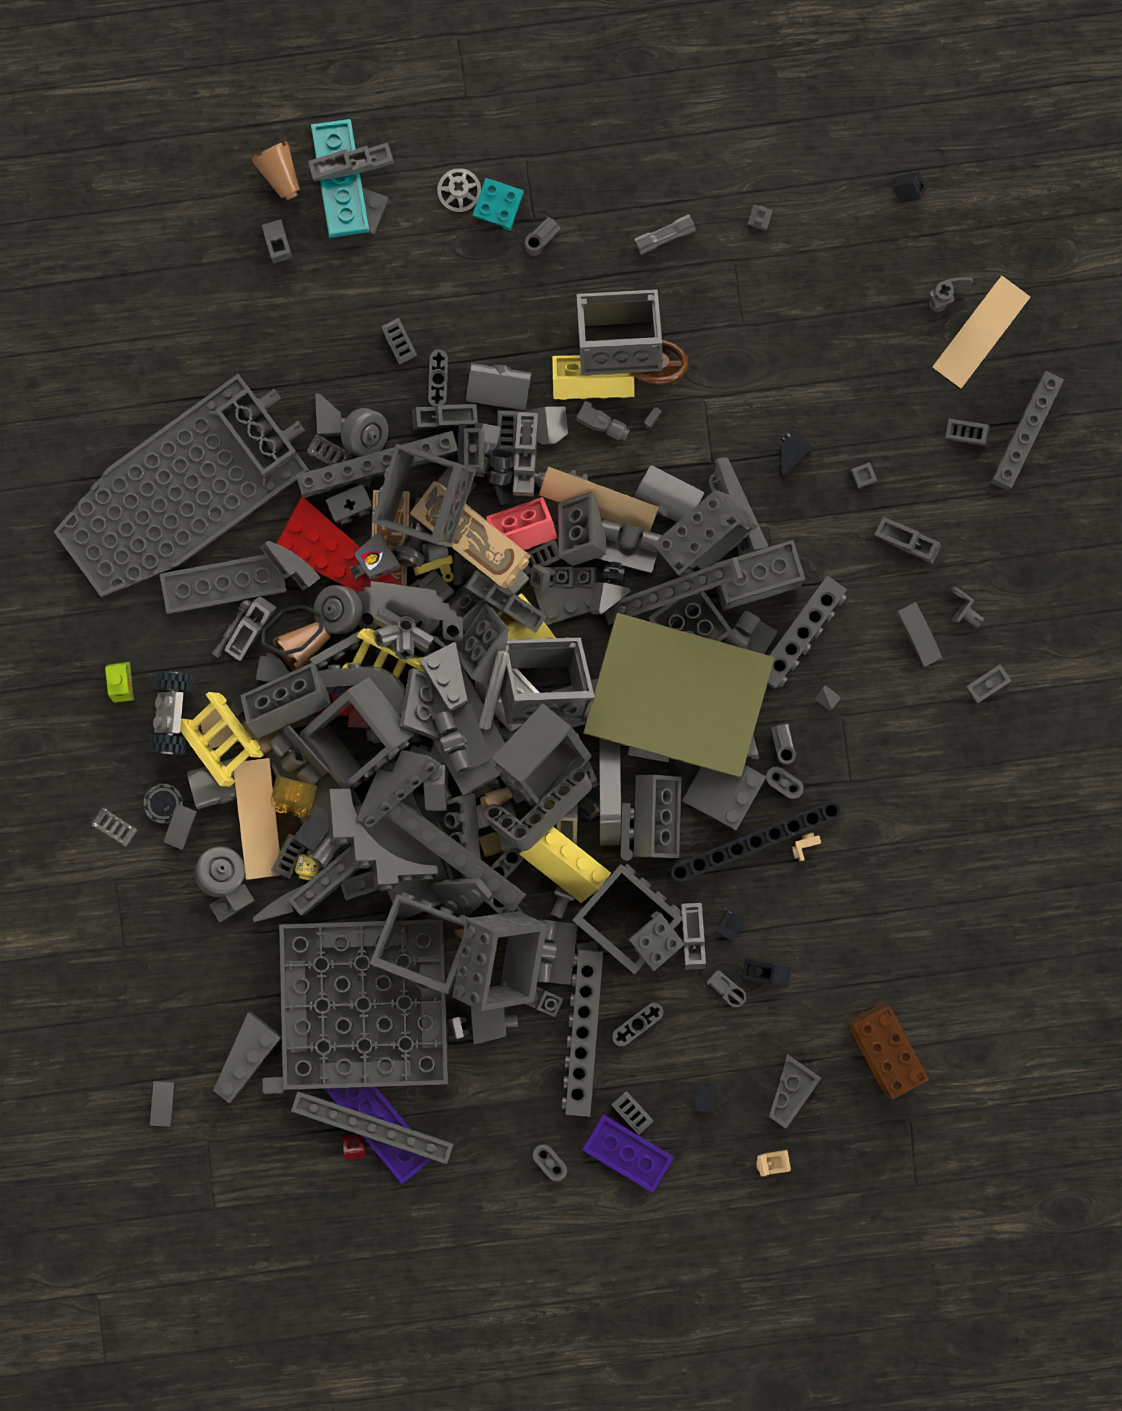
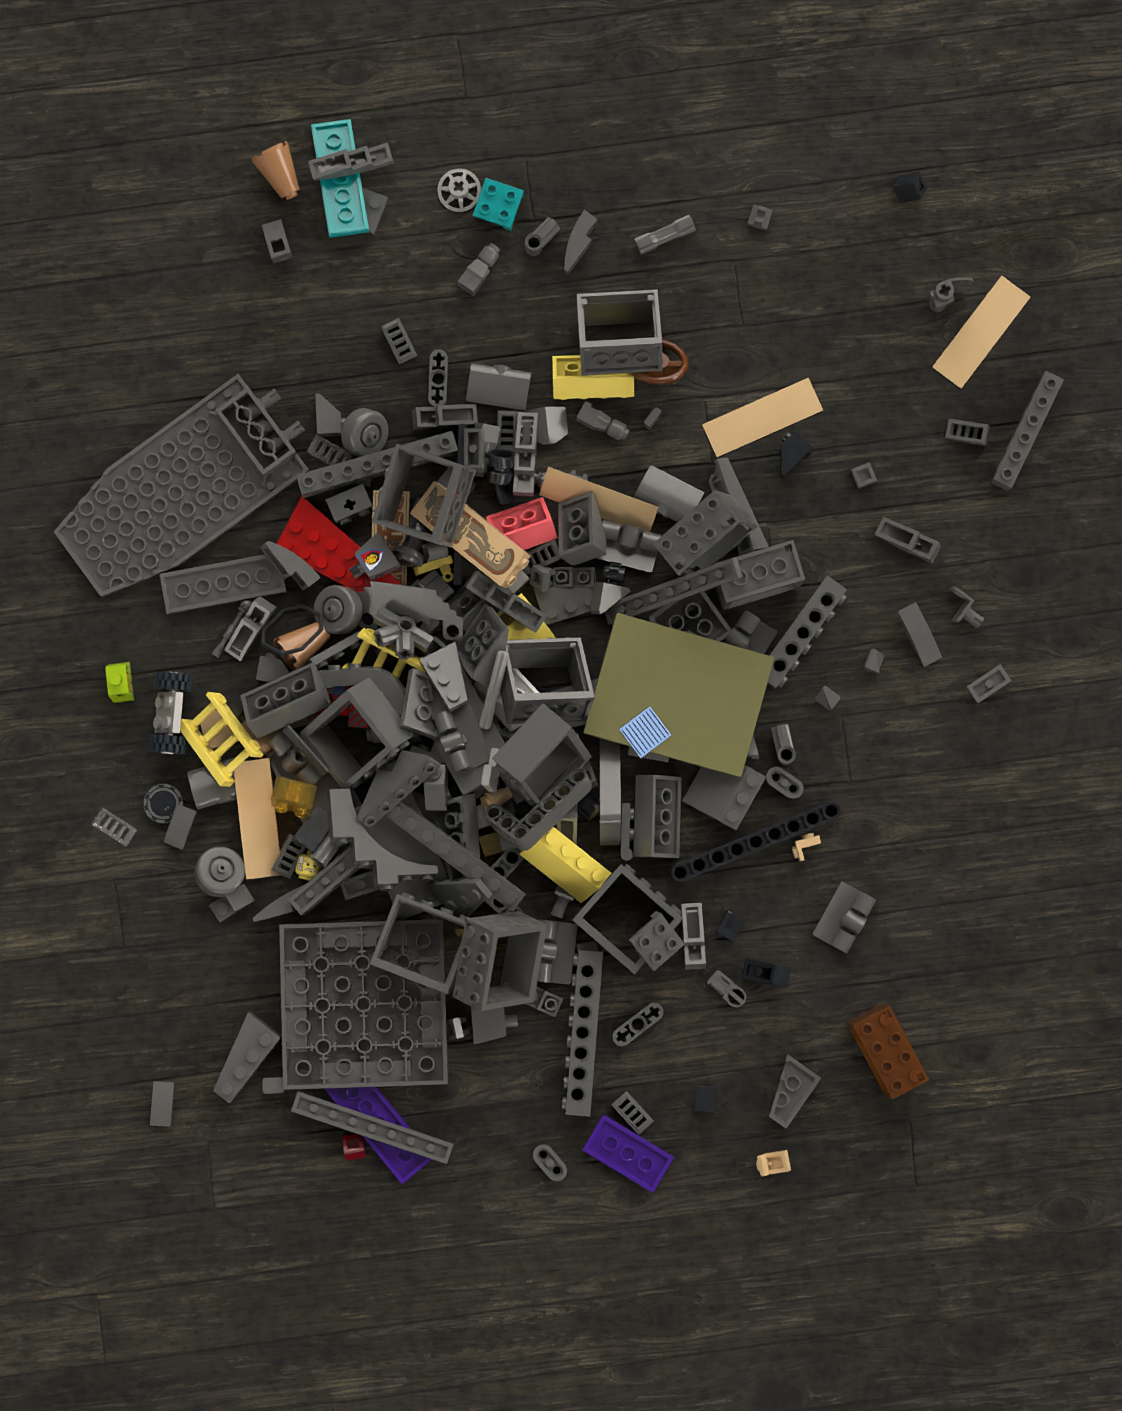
(479, 269): none -> dark grey piece
(490, 773): none -> light grey tile
(578, 240): none -> dark grey slope
(645, 732): none -> light blue sticker
(762, 417): none -> tan sticker
(844, 917): none -> dark grey panel
(873, 661): none -> dark grey slope

